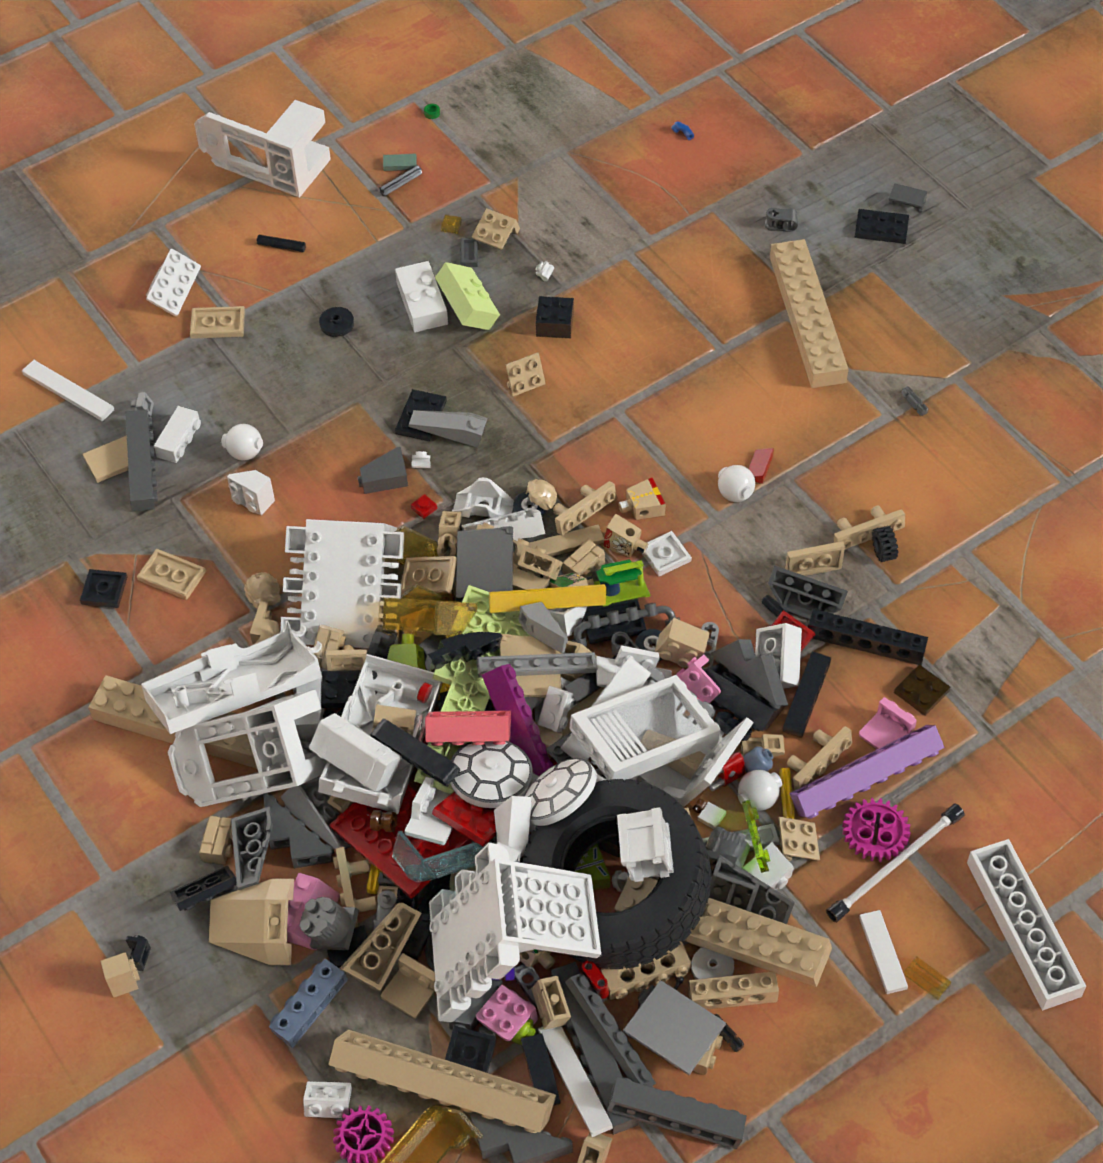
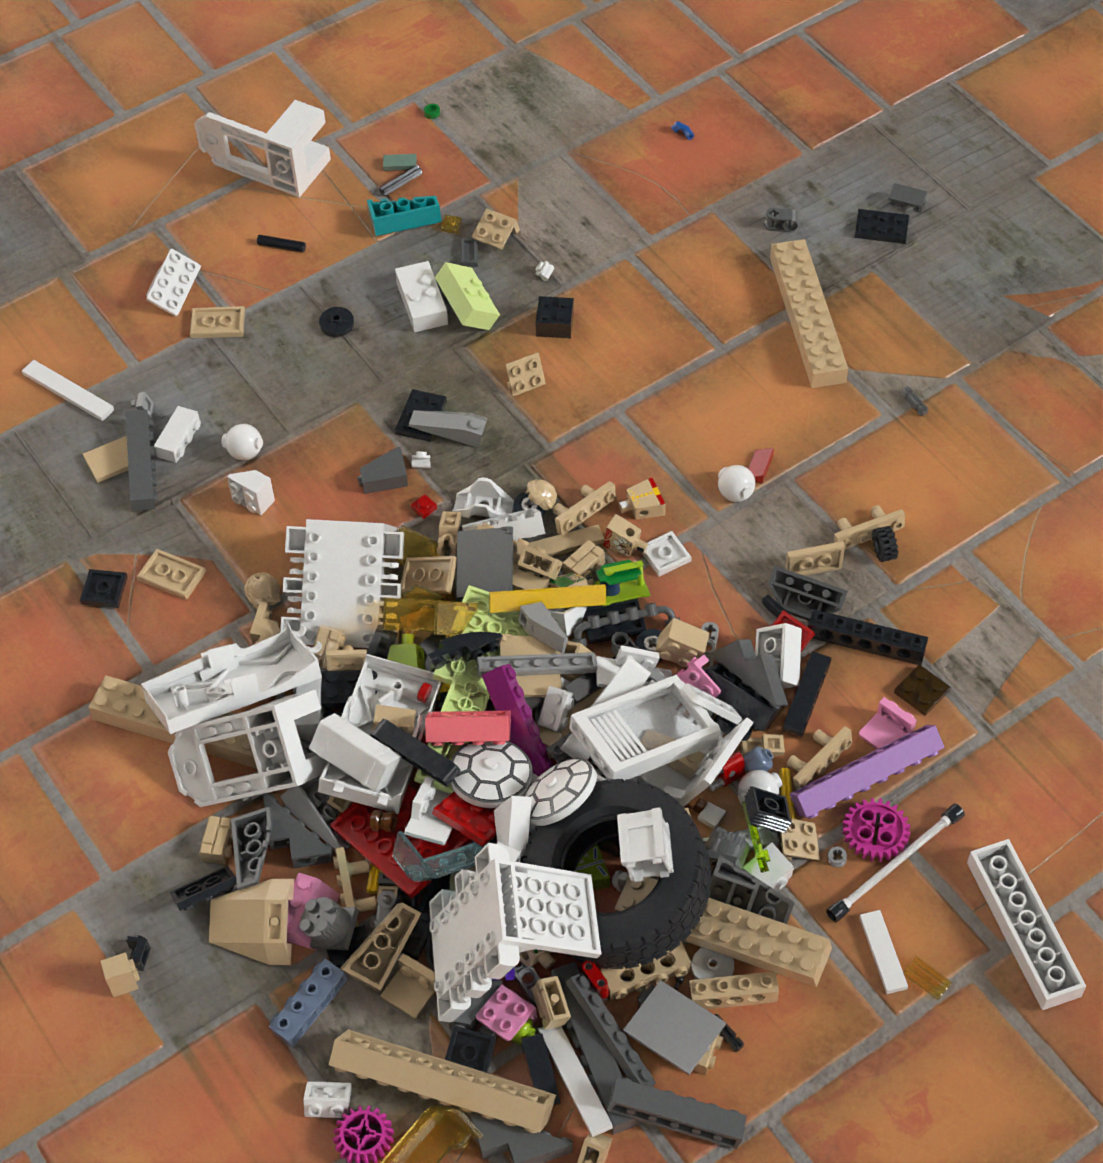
(403, 214): none -> teal wedge
(712, 703): none -> white tile
(767, 810): none -> black brick
(837, 863): none -> light grey bush

